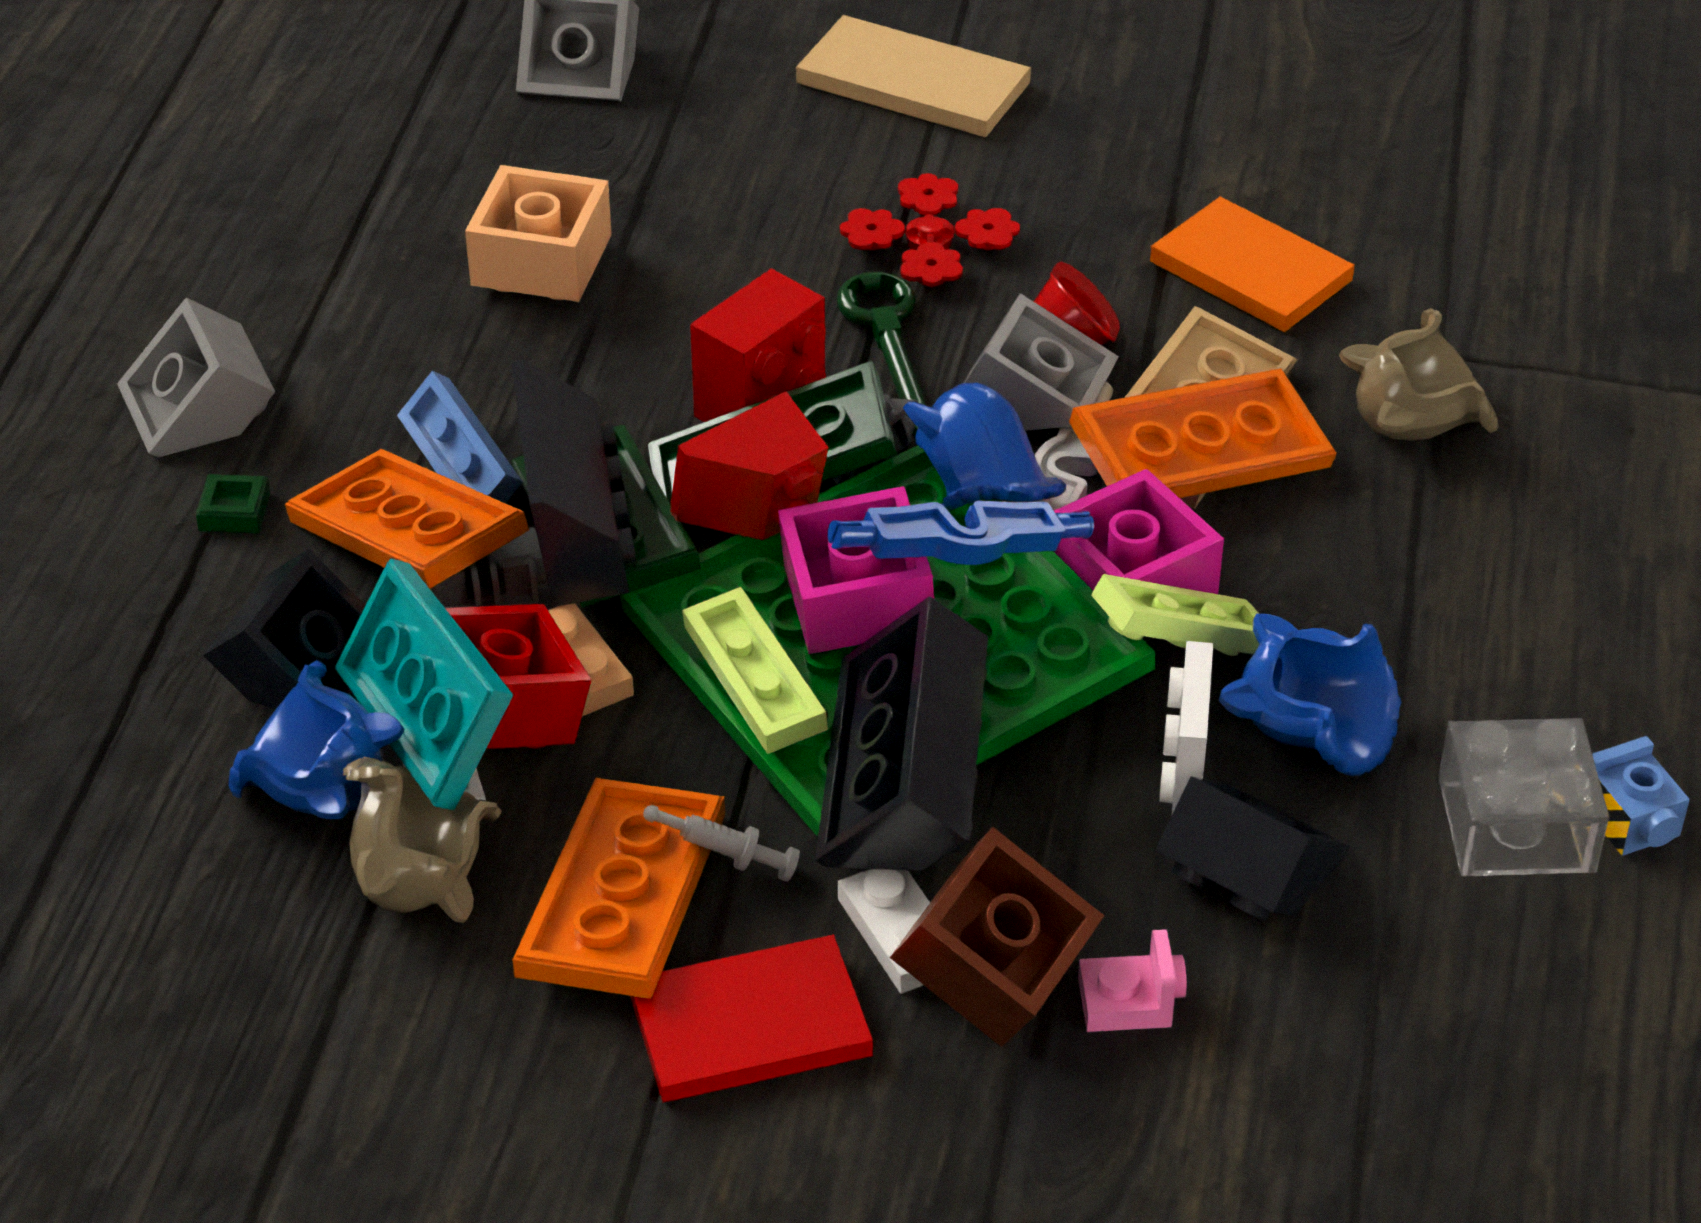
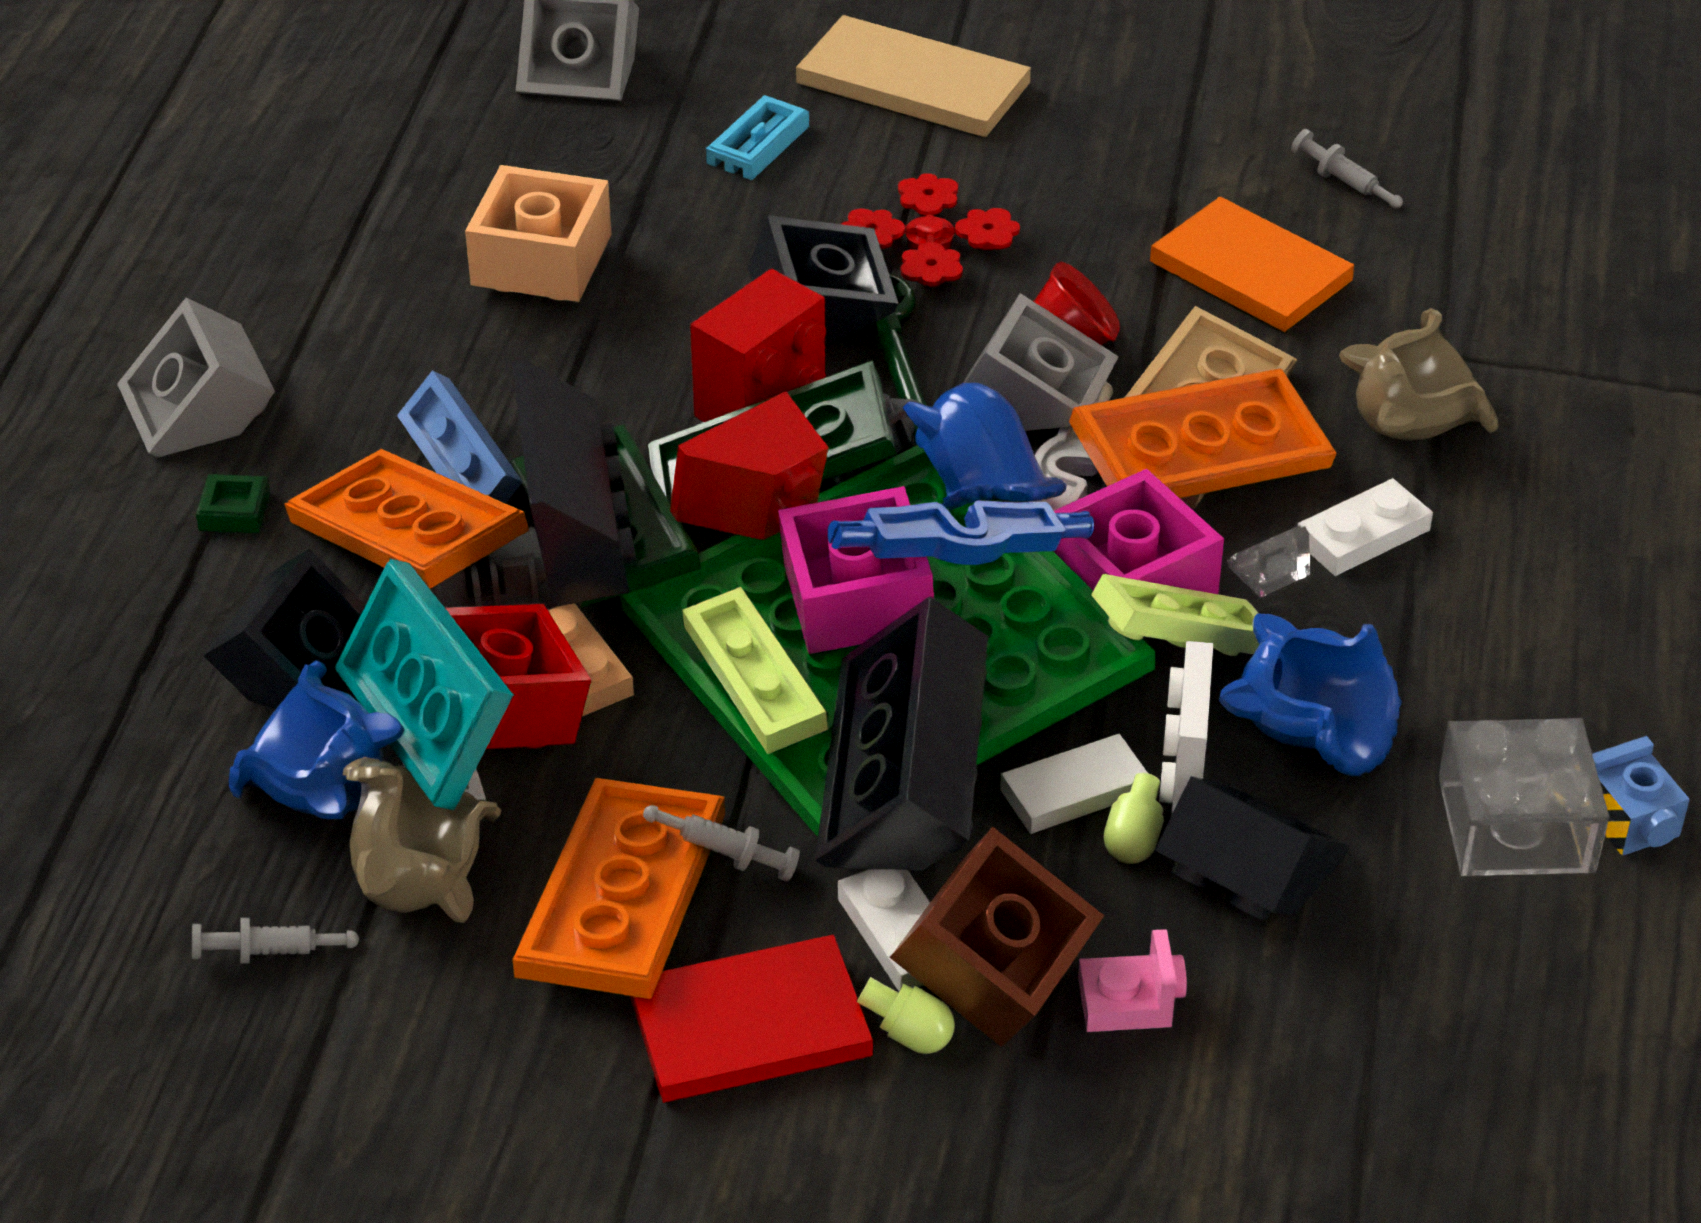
(267, 940): none -> light grey piece
(766, 139): none -> medium azure tile
(833, 261): none -> black slope
(910, 1016): none -> yellowish green cylinder
(1071, 783): none -> white tile
(1135, 821): none -> yellowish green cylinder
(1274, 561): none -> clear slope
(1335, 163): none -> light grey piece
(1366, 526): none -> white plate

